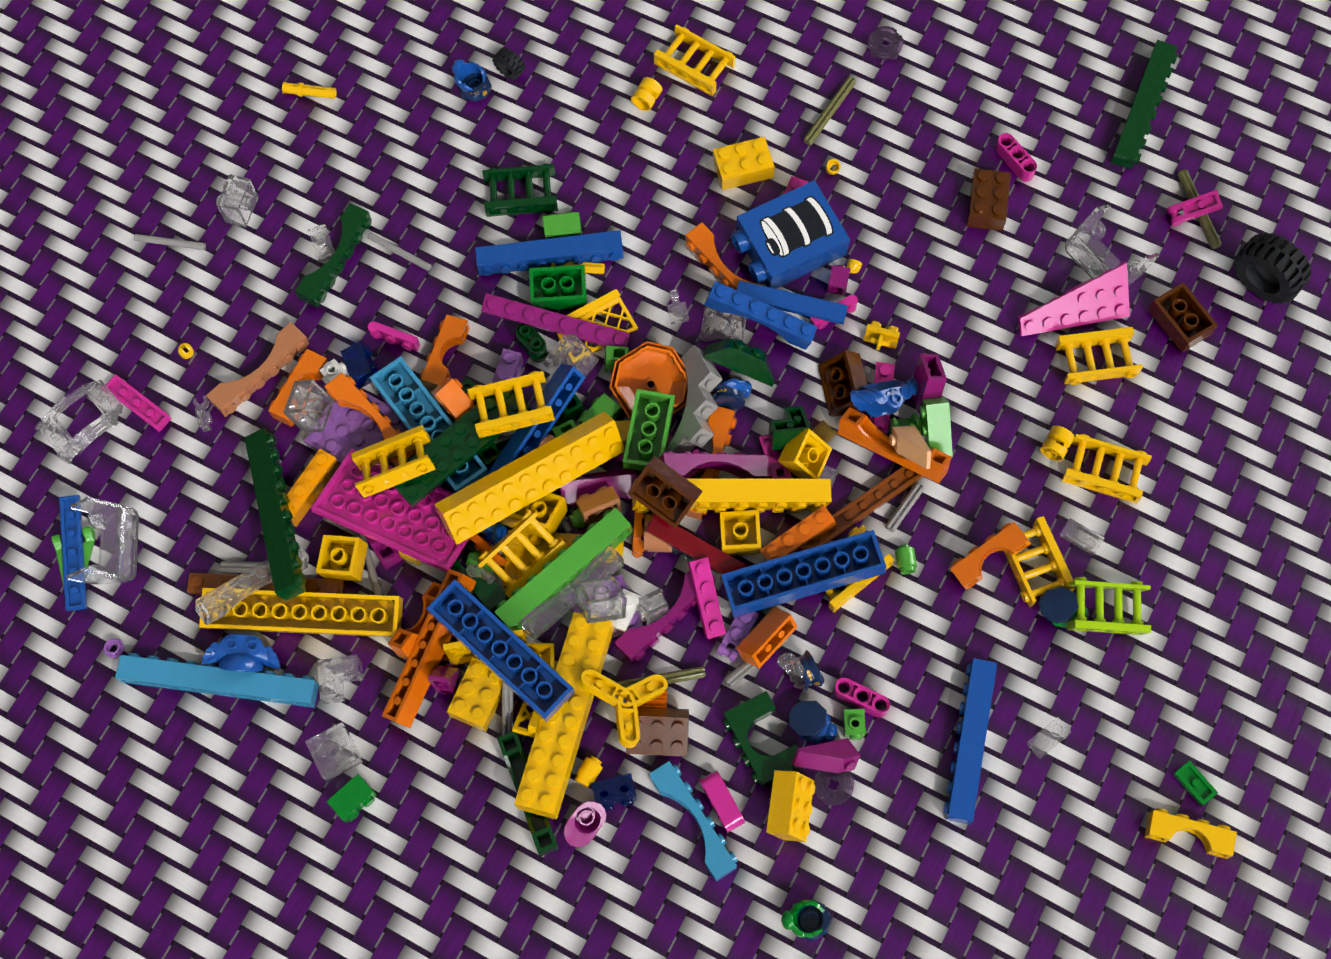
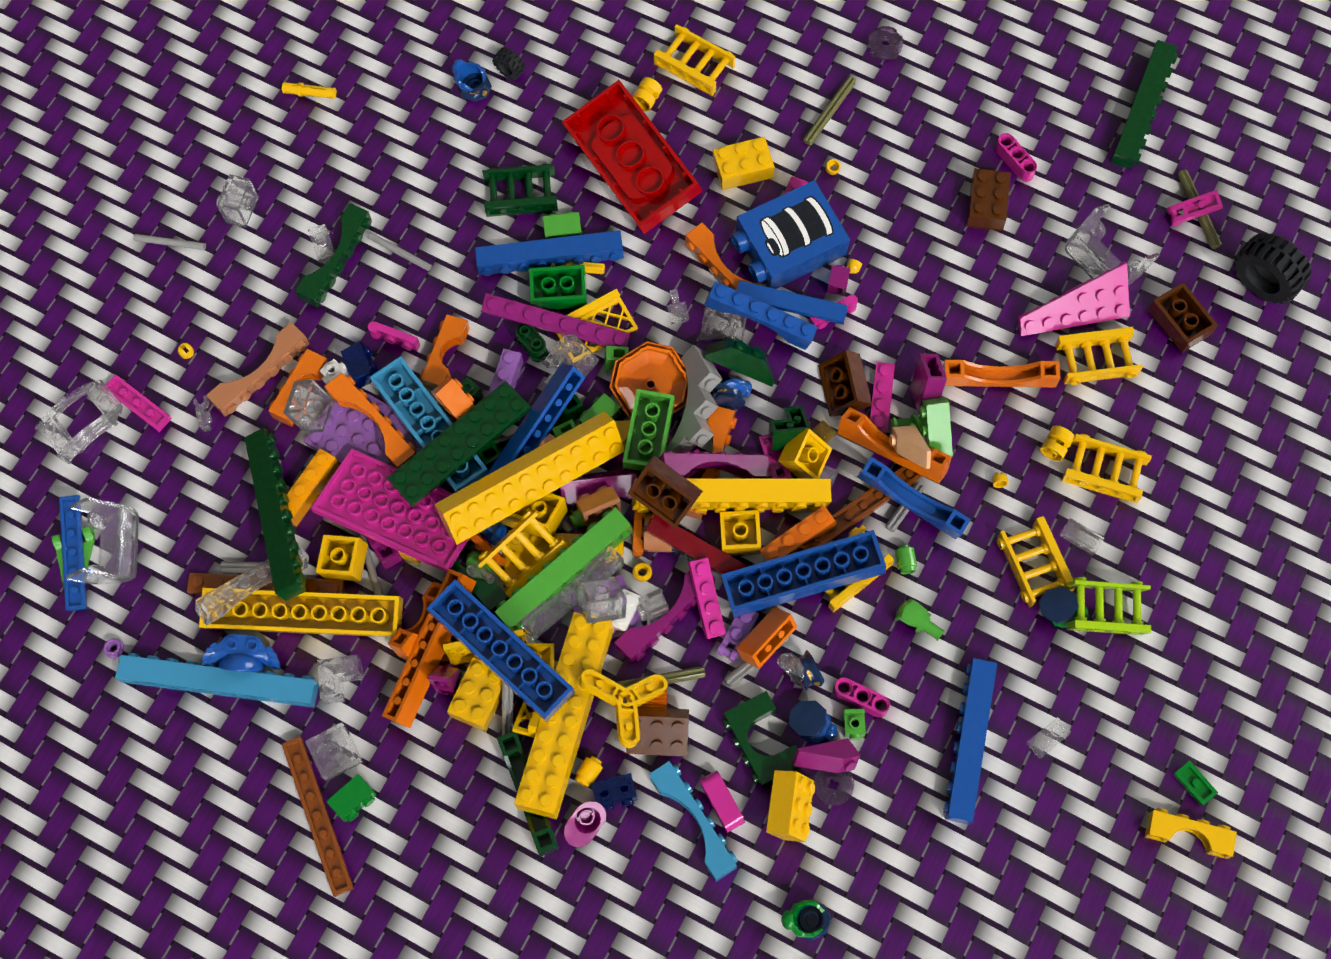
(317, 817): none -> dark orange plate
(390, 448): yellow fence -> none
(520, 420): yellow fence -> none
(632, 156): none -> red piece
(642, 566): none -> yellow plate
(882, 336): yellow hips -> none
(883, 397): blue piece -> none
(917, 616): none -> bright green piece
(937, 514): none -> blue arch
(970, 568): orange arch -> none
(1000, 480): none -> yellow hinge
(1028, 375): none -> orange arch

